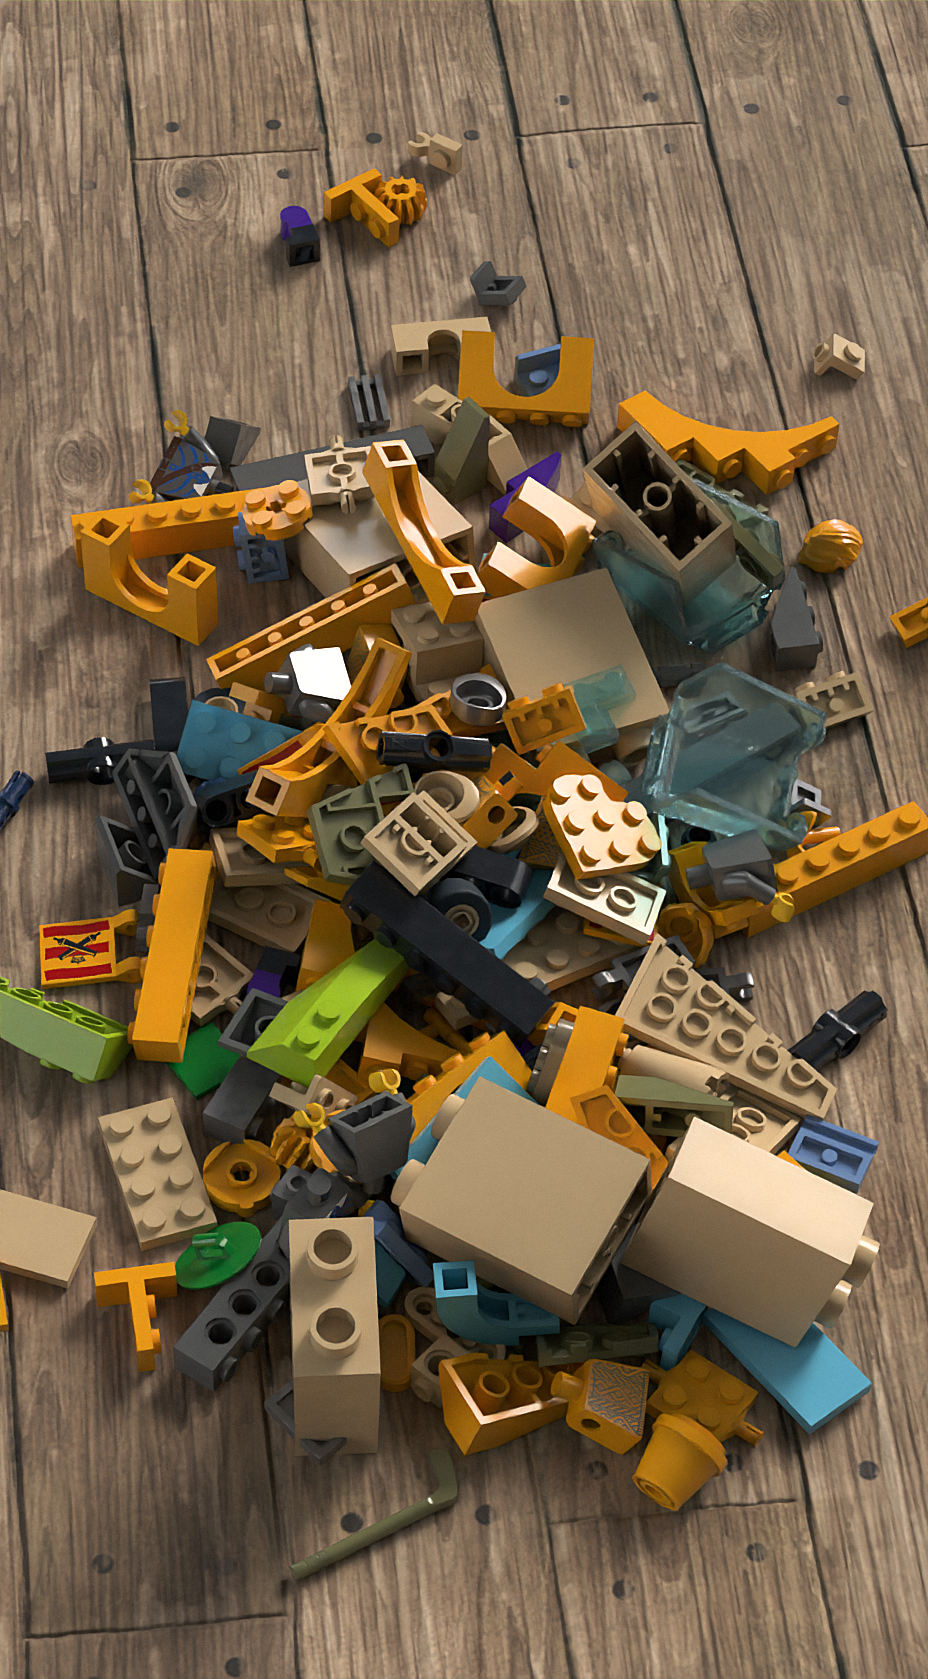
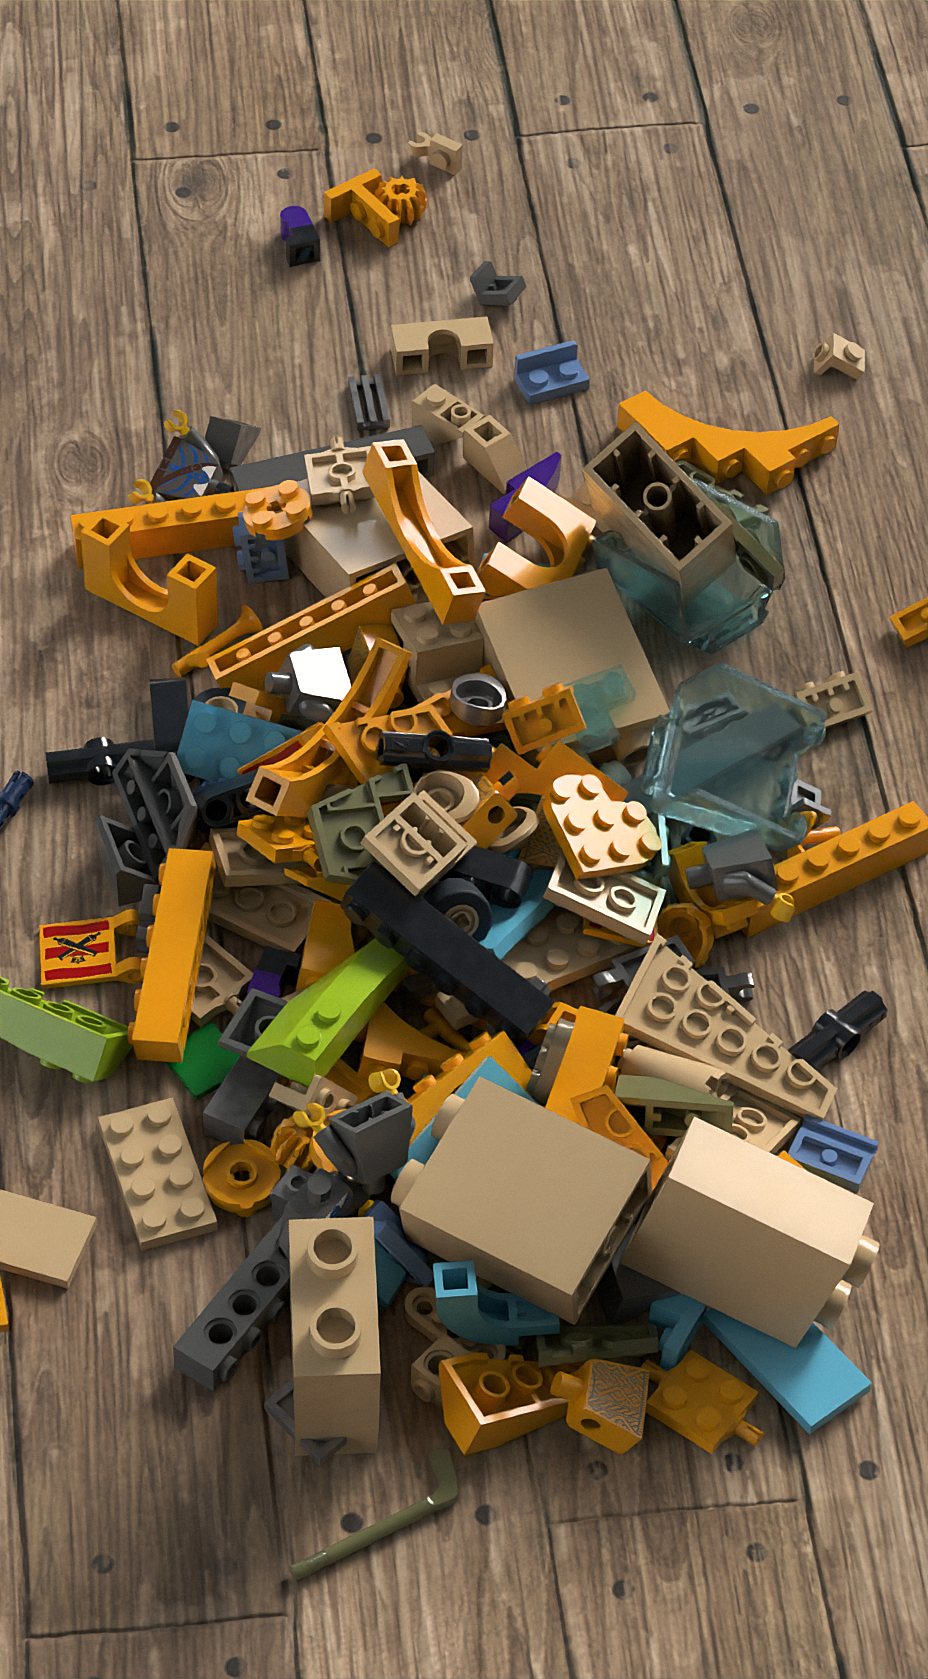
(140, 1288): light orange bracket -> none
(217, 1255): green shield -> none
(245, 624): none -> light orange piece
(396, 1352): light orange tile -> none
(464, 454): olive slope -> none
(562, 403): light orange arch -> none
(672, 675): dark grey axle -> none
(678, 1460): light orange piece -> none
(792, 632): dark grey slope -> none
(830, 546): light orange hair -> none

